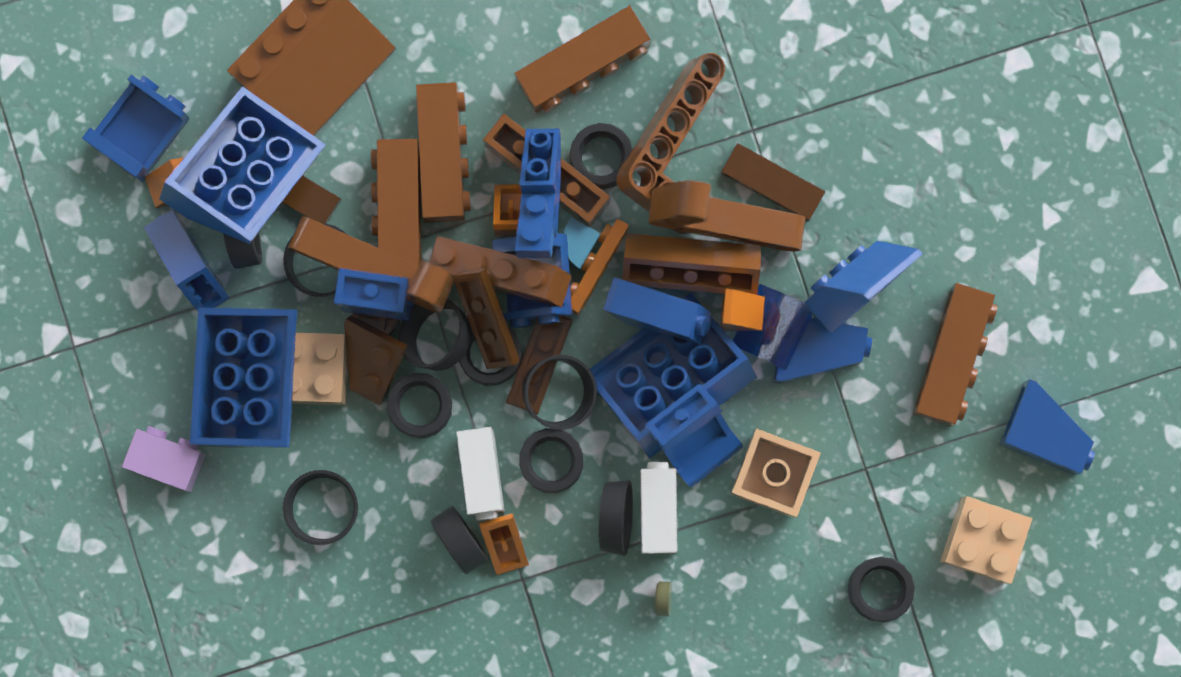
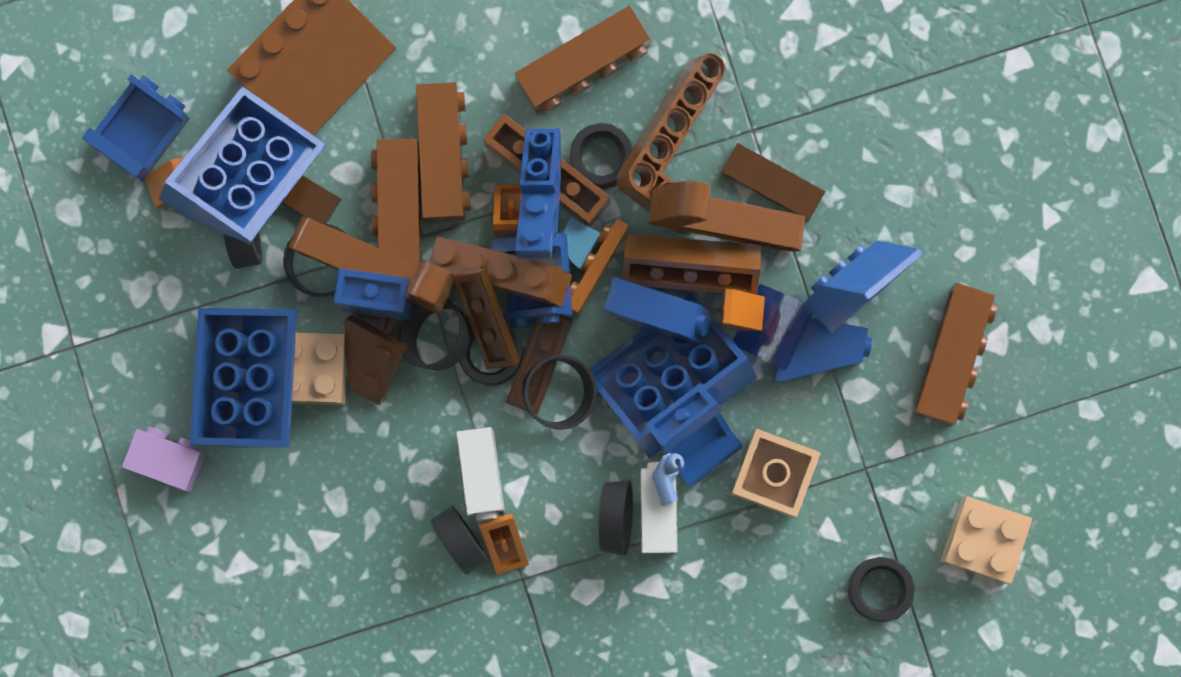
(185, 262): blue slope -> none
(290, 496): black tyre -> none
(401, 387): black tyre -> none
(526, 458): black tyre -> none
(663, 598): olive tile -> none
(665, 475): none -> medium blue arm
(1047, 432): blue slope -> none

